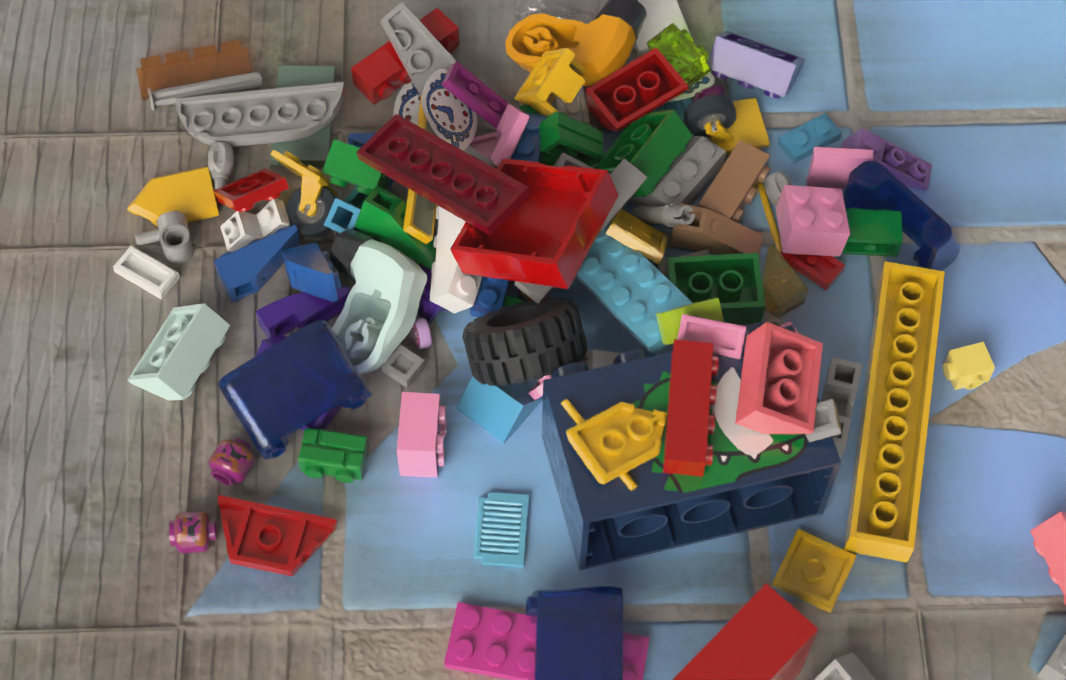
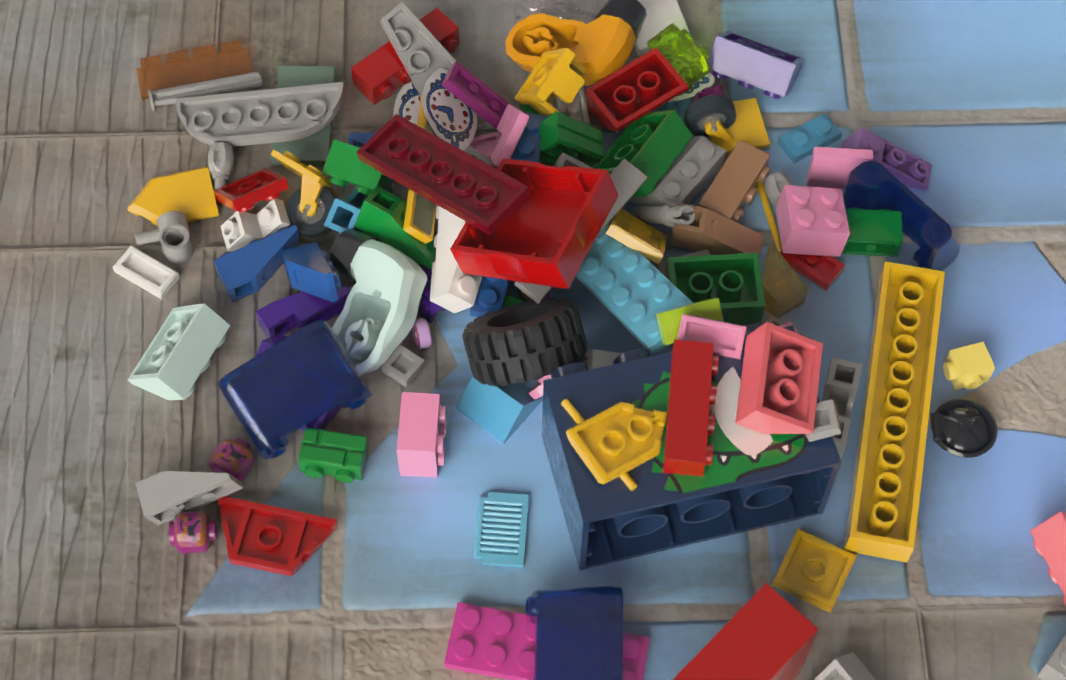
(173, 492): none -> light grey slope
(963, 428): none -> black piece

